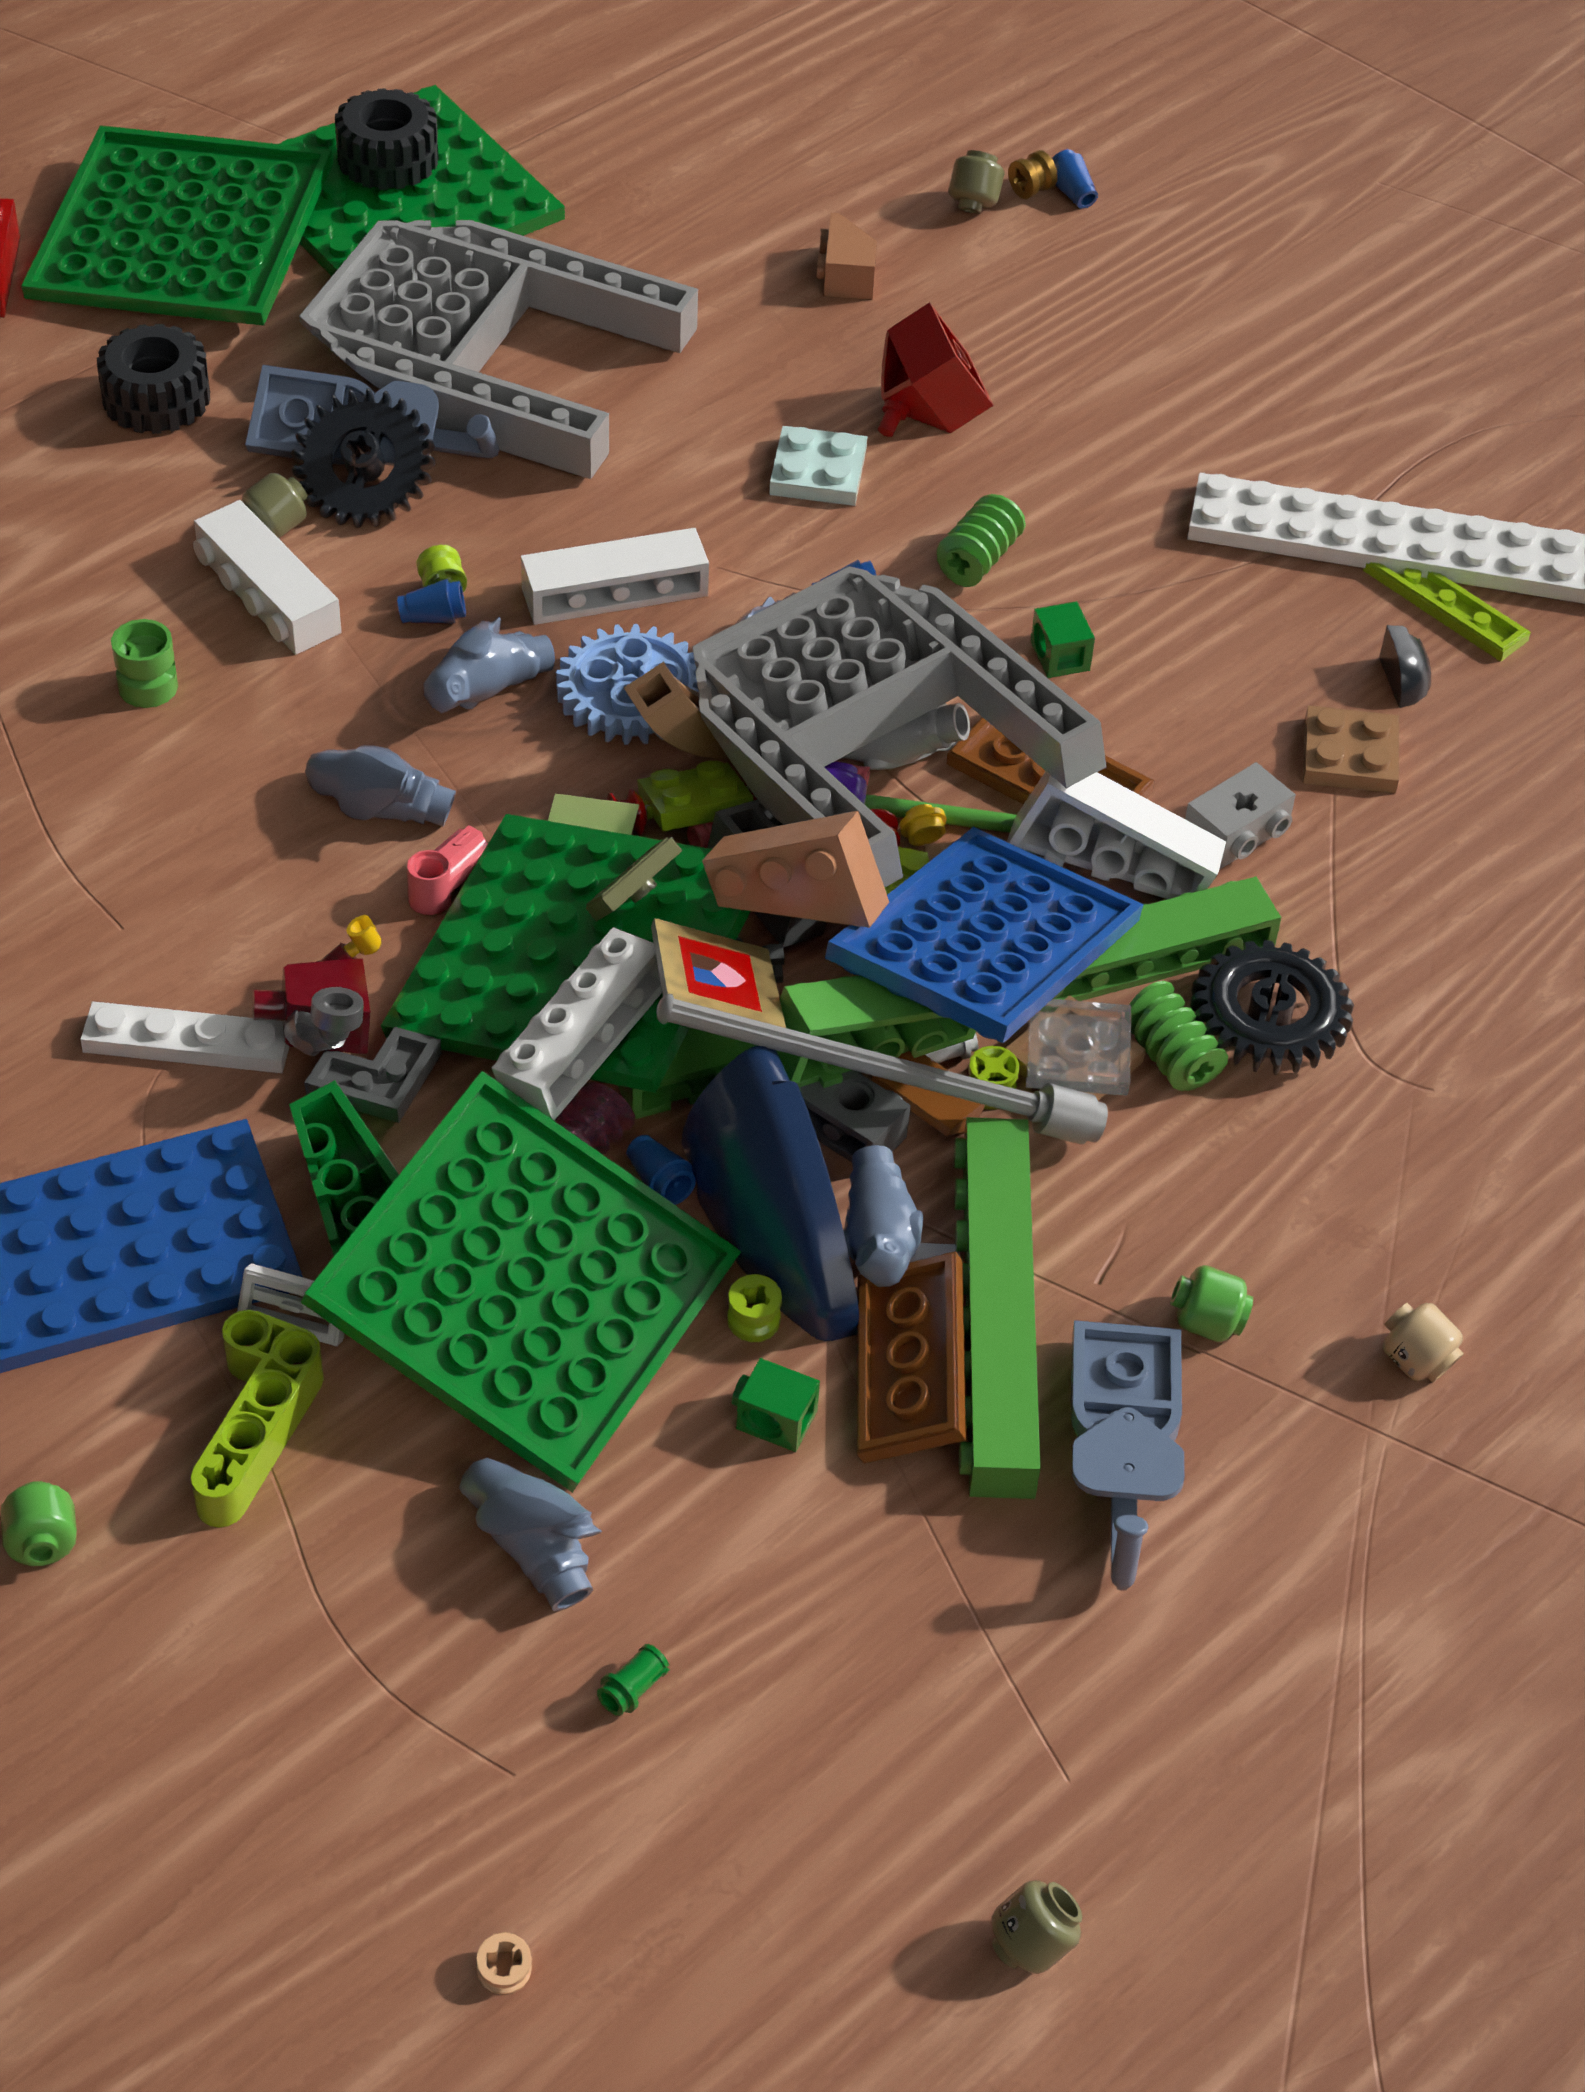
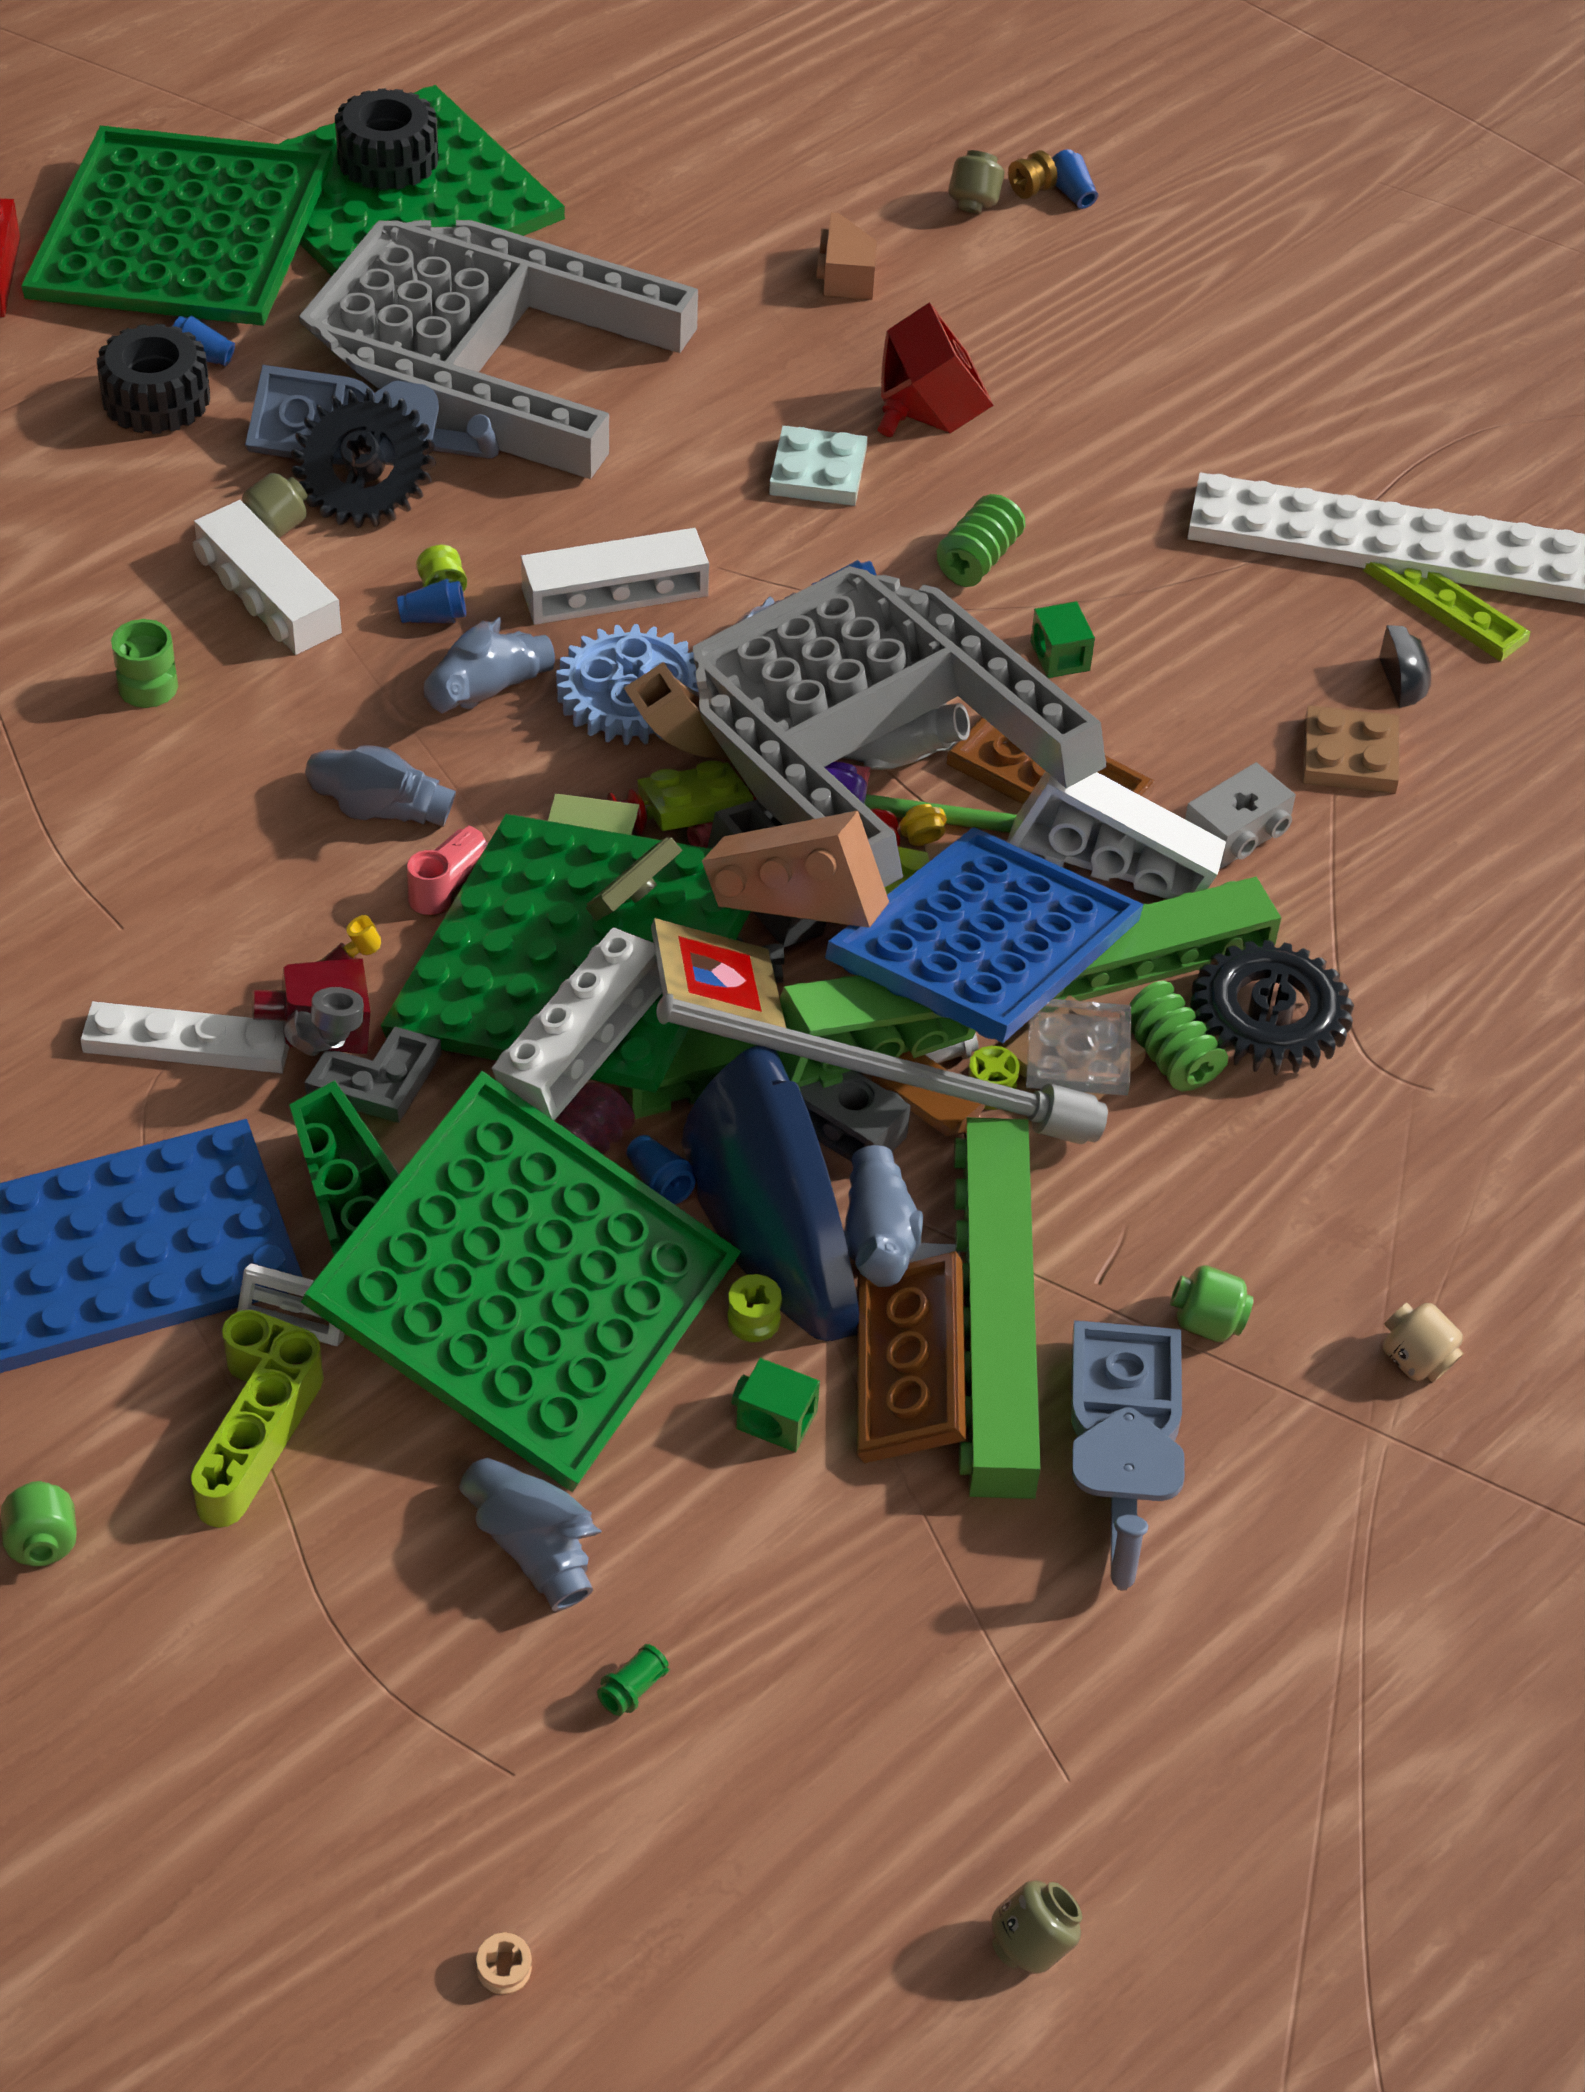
(217, 347): none -> blue cone

